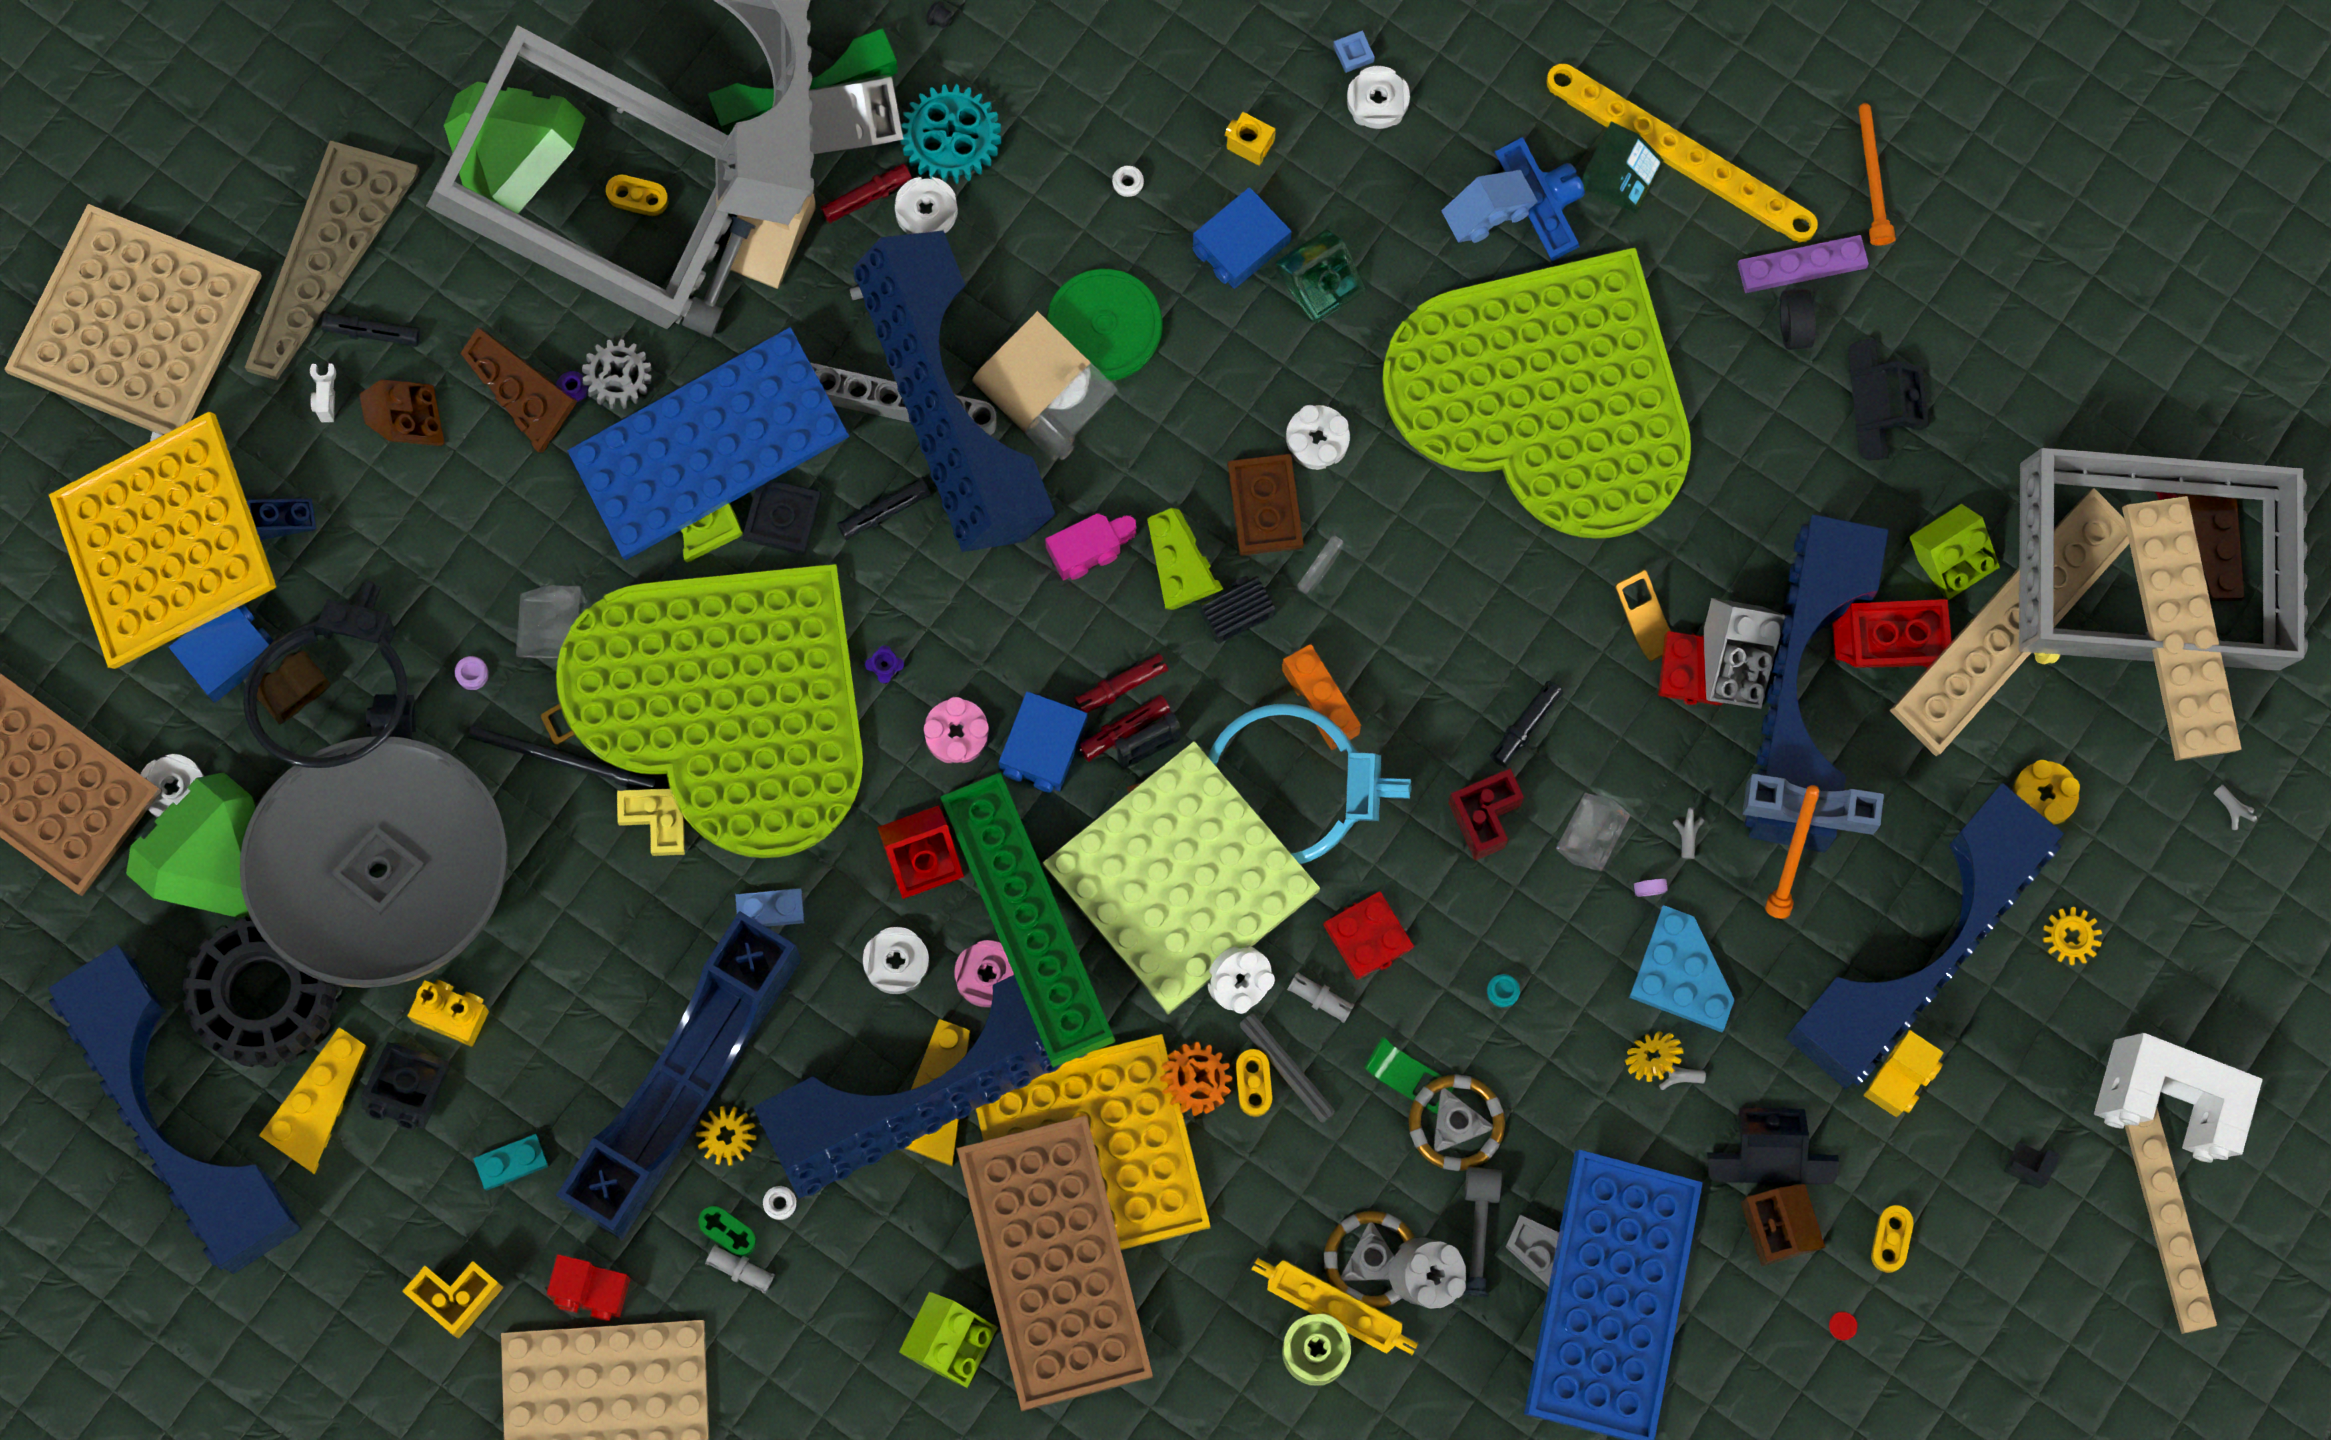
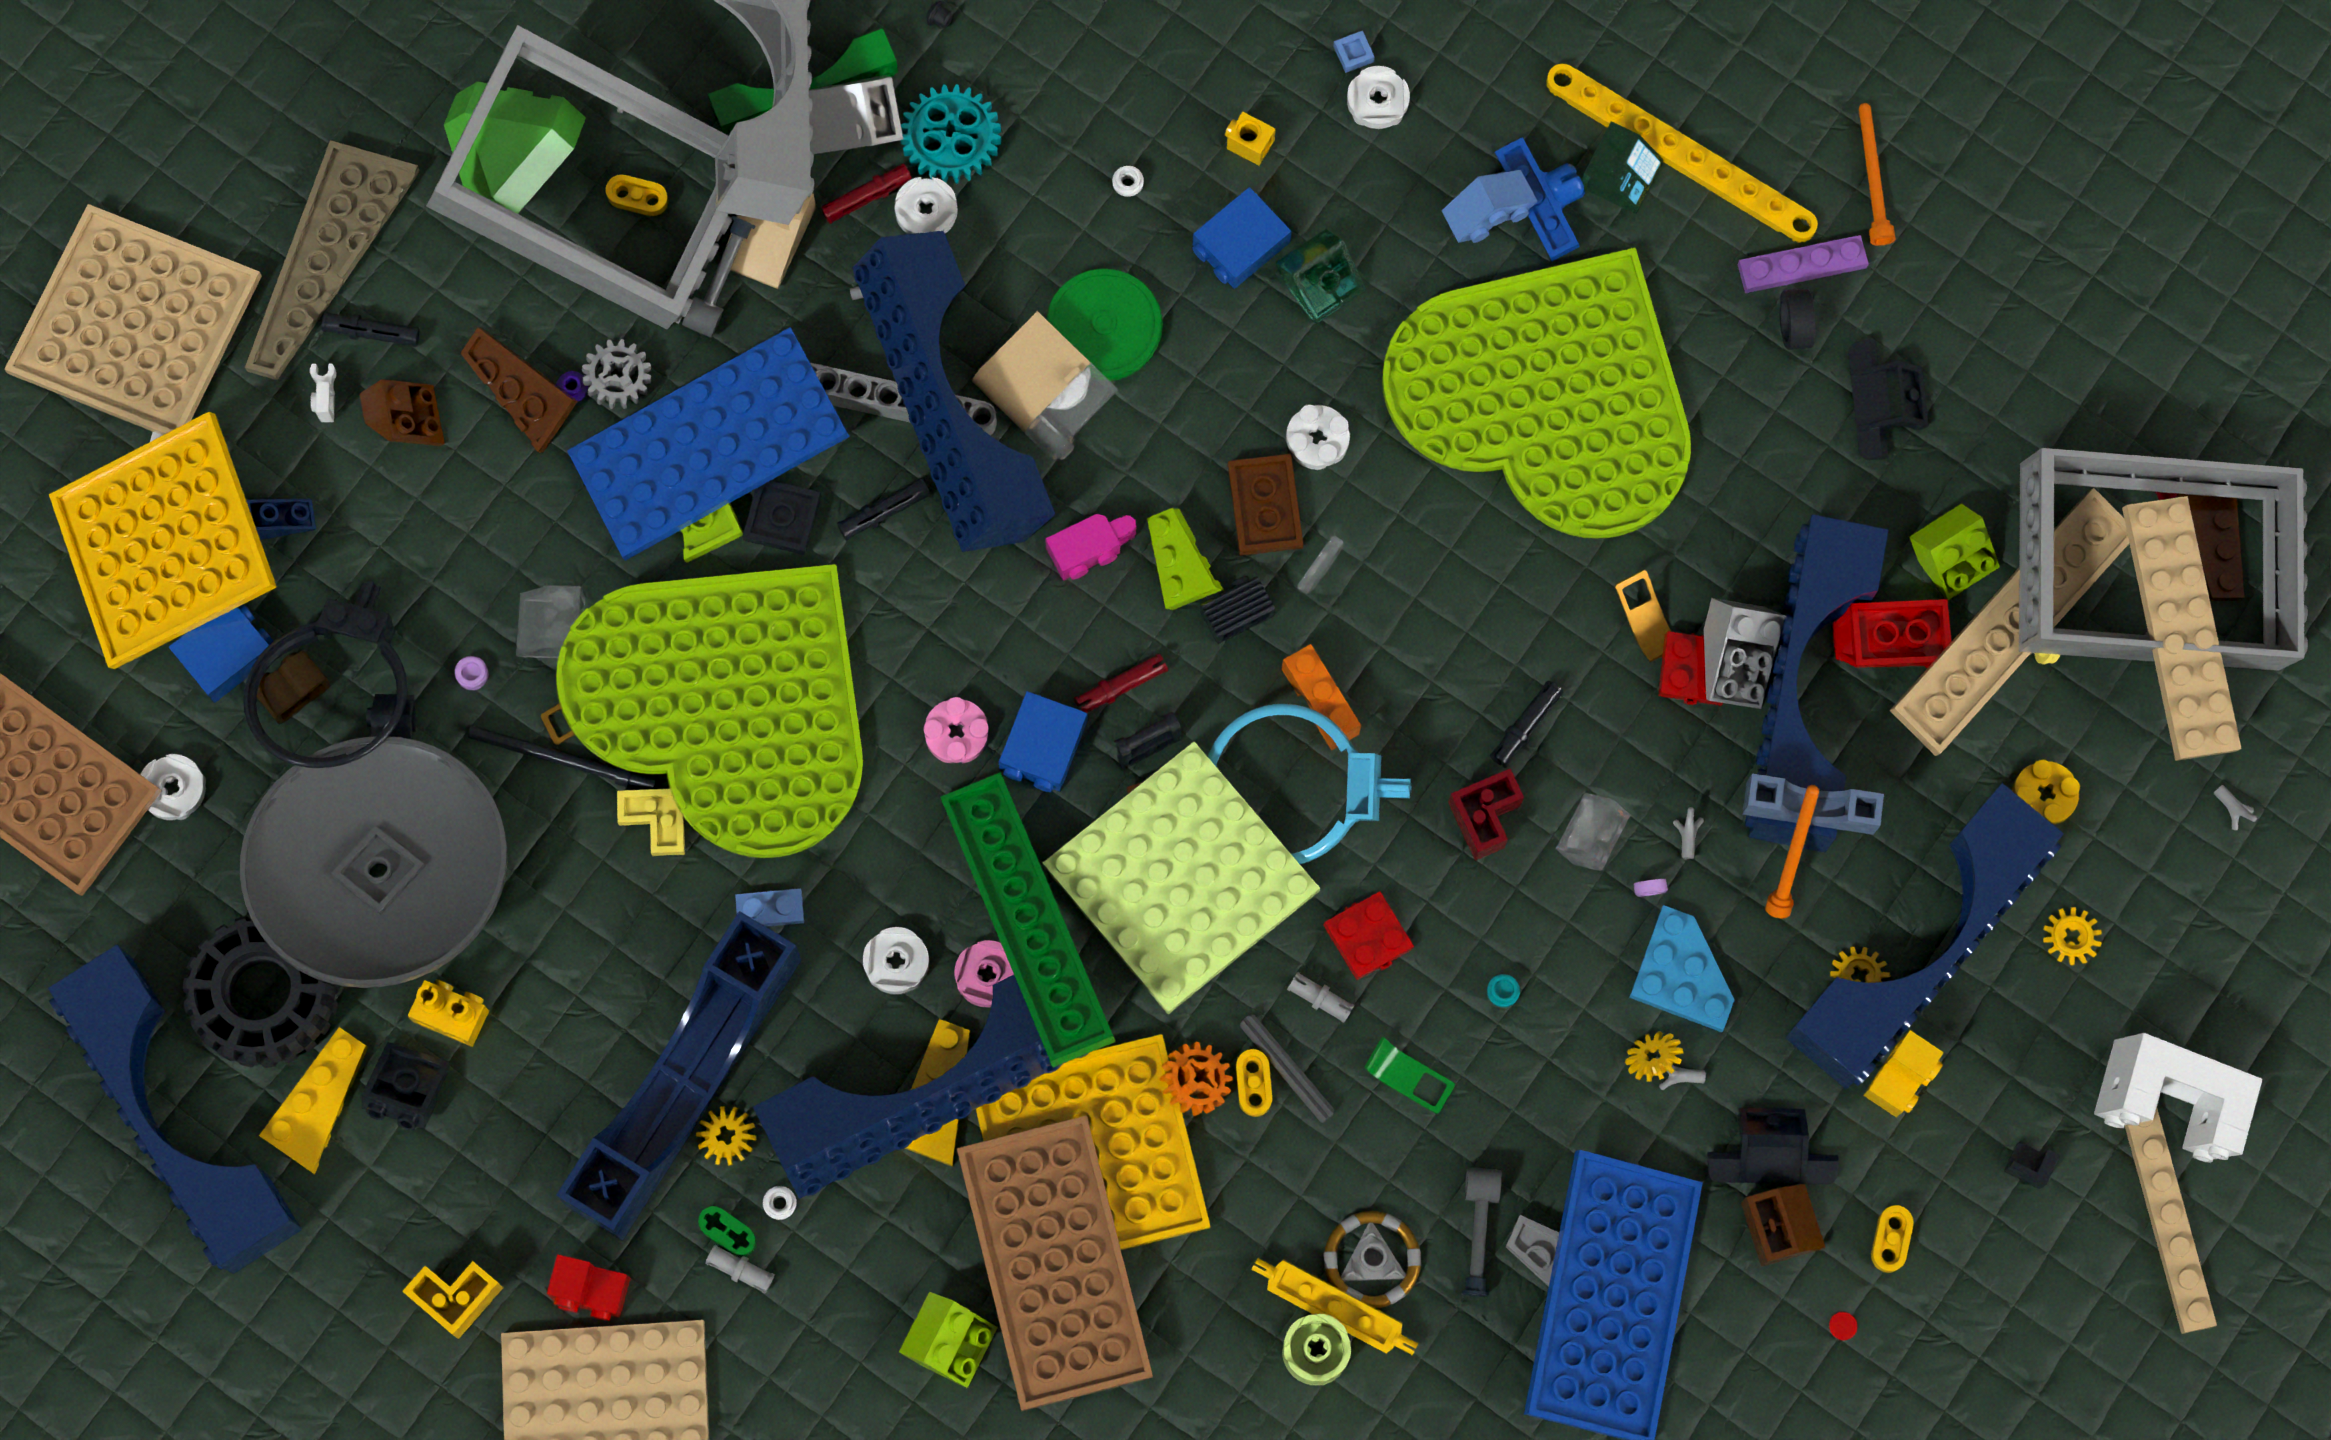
(197, 848): bright green panel -> none
(511, 1162): teal plate -> none
(884, 654): dark purple plate -> none
(920, 852): red slope -> none
(1124, 728): dark red pin -> none
(1254, 986): white plate -> none
(1444, 1268): light grey brick -> none
(1456, 1122): light grey piece -> none
(1863, 962): none -> yellow gear

